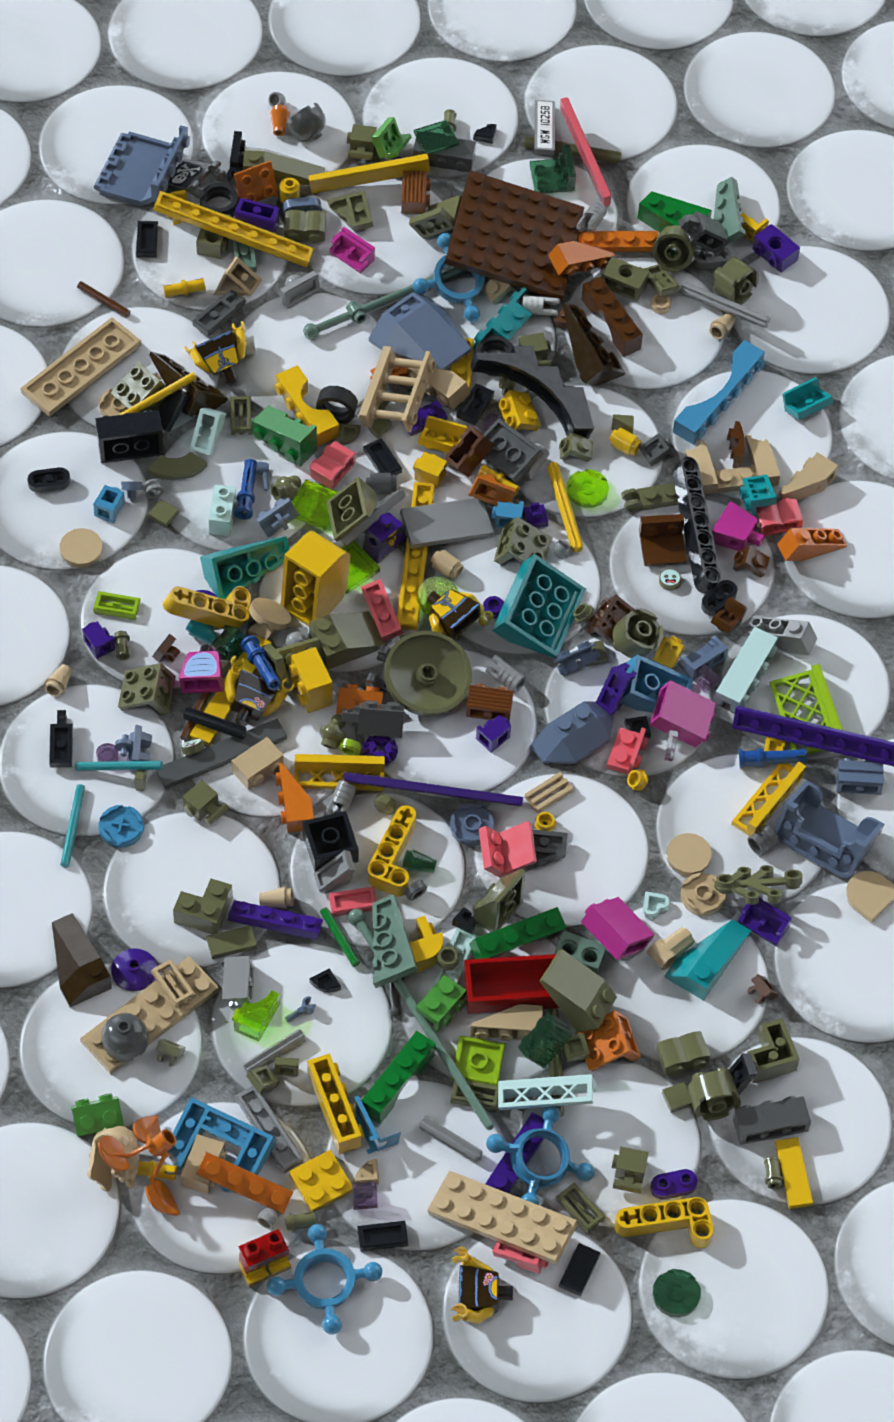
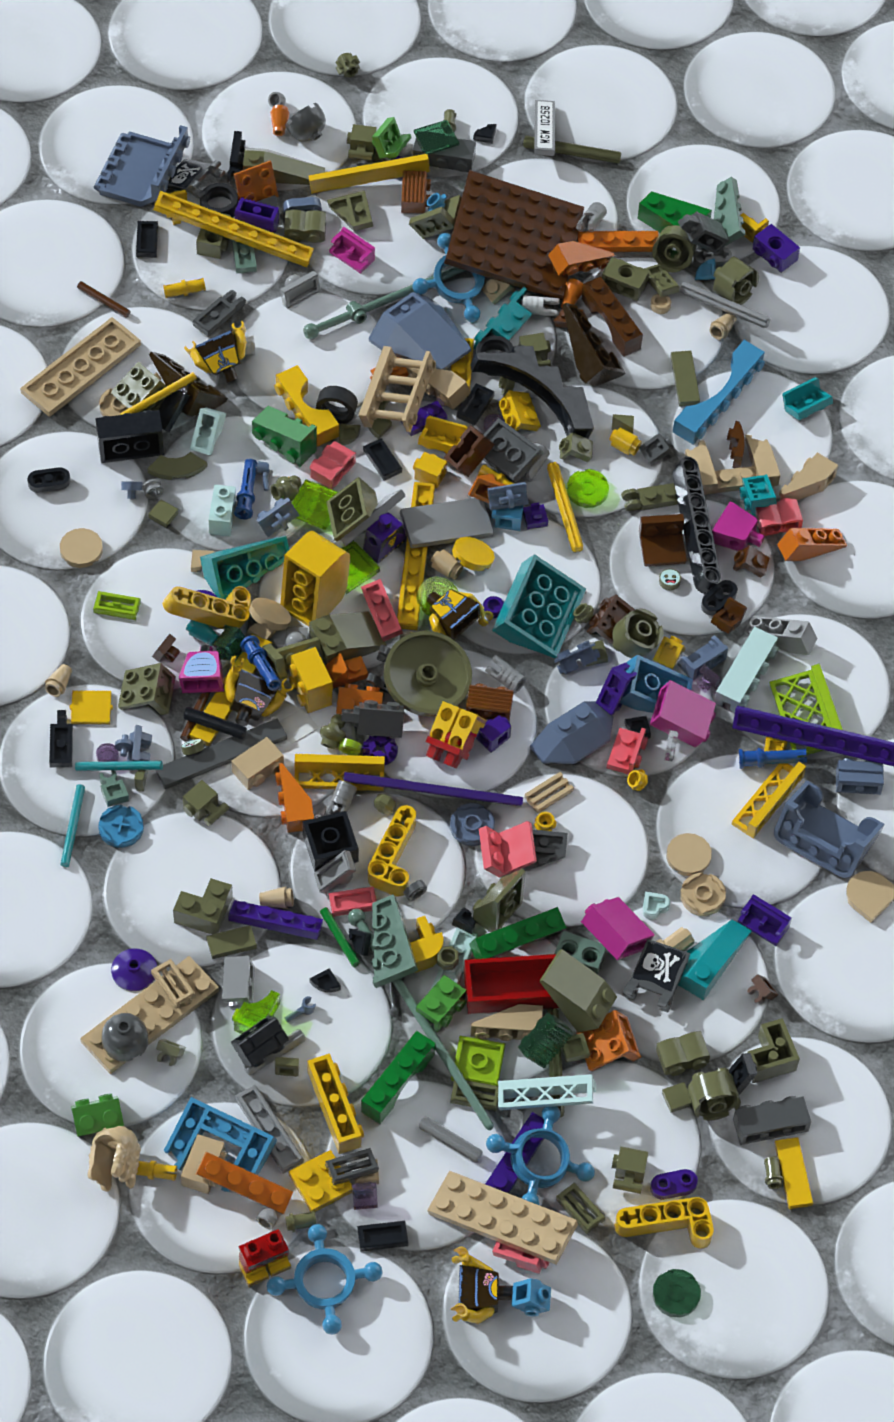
(78, 963): dark brown wedge -> none
(91, 707): none -> yellow piece
(98, 639): dark purple brick -> none
(108, 503): dark azure brick -> none
(113, 790): none -> sand green plate
(121, 643): olive pin -> none
(158, 1143): orange plant -> none
(196, 562): none -> tan tile
(238, 278): tan slope -> none
(240, 399): olive tile -> none
(260, 1041): none -> black brick
(263, 1079): olive tile -> none
(289, 189): yellow brick -> none
(298, 725): none -> white sticker
(330, 1164): none -> dark grey tile
(346, 671): none -> orange slope
(347, 65): none -> olive gear
(360, 941): none -> black tile
(382, 482): dark grey brick -> none
(391, 1140): dark azure piece -> none
(418, 862): clear green cone -> none
(436, 201): none -> dark azure plate
(454, 733): none -> hips
(473, 553): none -> yellow tile
(507, 496): none -> sand blue hips
(521, 541): olive bracket -> none
(531, 1297): none -> dark azure brick
(554, 174): clear green bracket -> none
(559, 549): light grey hinge -> none
(572, 291): none -> orange cone
(579, 1269): black tile -> none
(585, 151): coral tile -> none
(658, 971): none -> flag
(685, 378): none -> olive tile
(706, 270): none -> dark azure tile
(758, 882): olive plant -> none
(764, 839): flat silver wheel -> none

